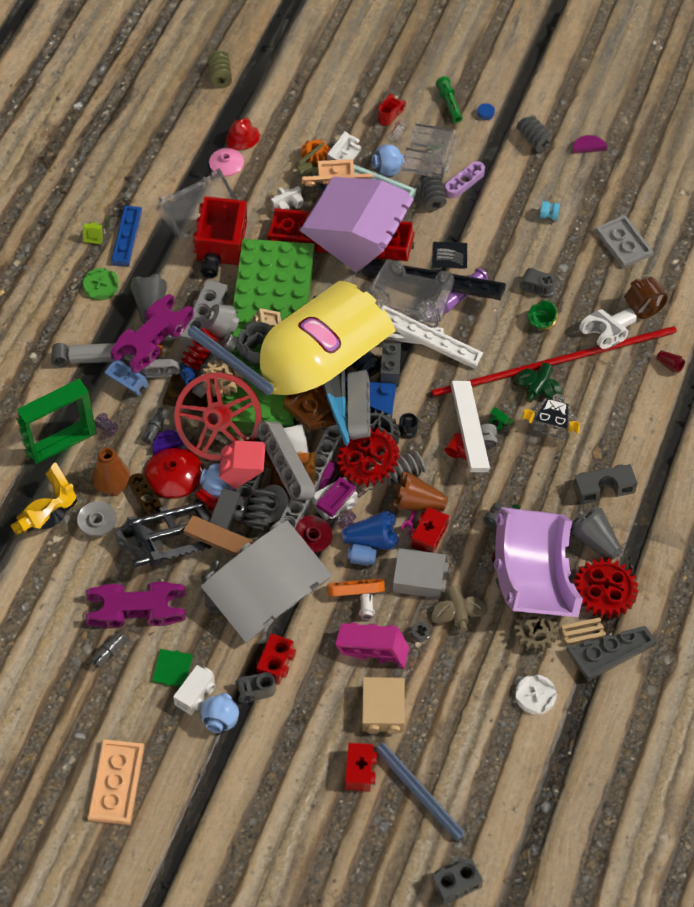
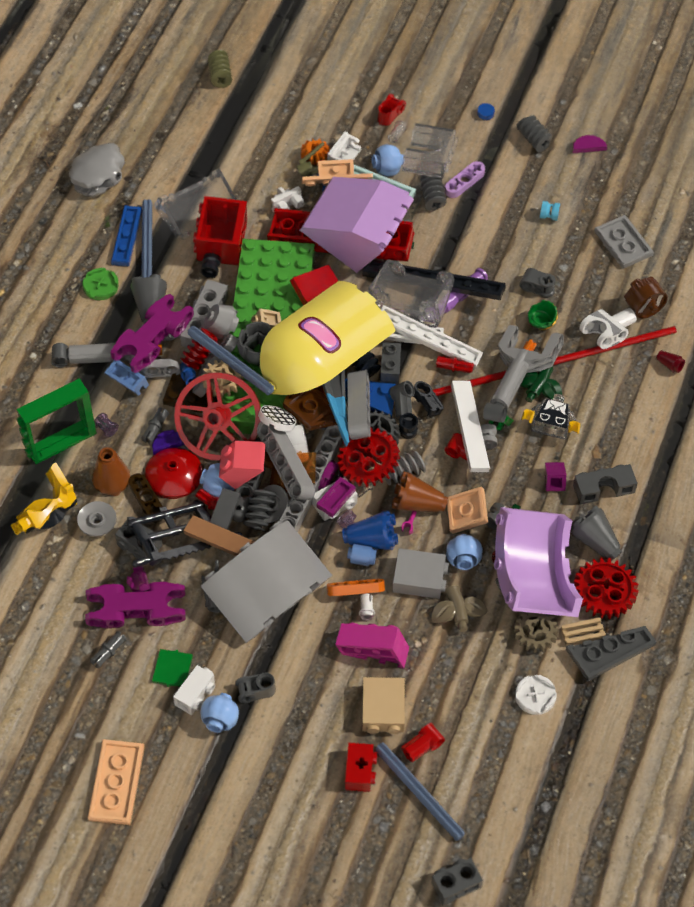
(92, 233): lime tile -> none
(97, 169): none -> light grey piece
(138, 580): none -> magenta tile
(146, 238): none -> sand blue axle
(227, 160): bright pink dish -> none
(242, 135): red piece -> none
(271, 657): red brick -> none
(278, 417): none -> white tile
(313, 283): none -> red tile
(318, 528): dark red dish -> none
(402, 396): none -> dark grey piece
(423, 626): dark grey bush -> none
(427, 739): none -> red piece
(429, 400): none -> black piece
(429, 540): red brick -> none
(447, 93): green pin -> none
(449, 254): black sticker -> none
(454, 364): none -> red axle
(464, 552): none -> light blue plant
(467, 510): none -> light nougat tile
(519, 363): none -> light grey piece
(555, 476): none -> magenta brick

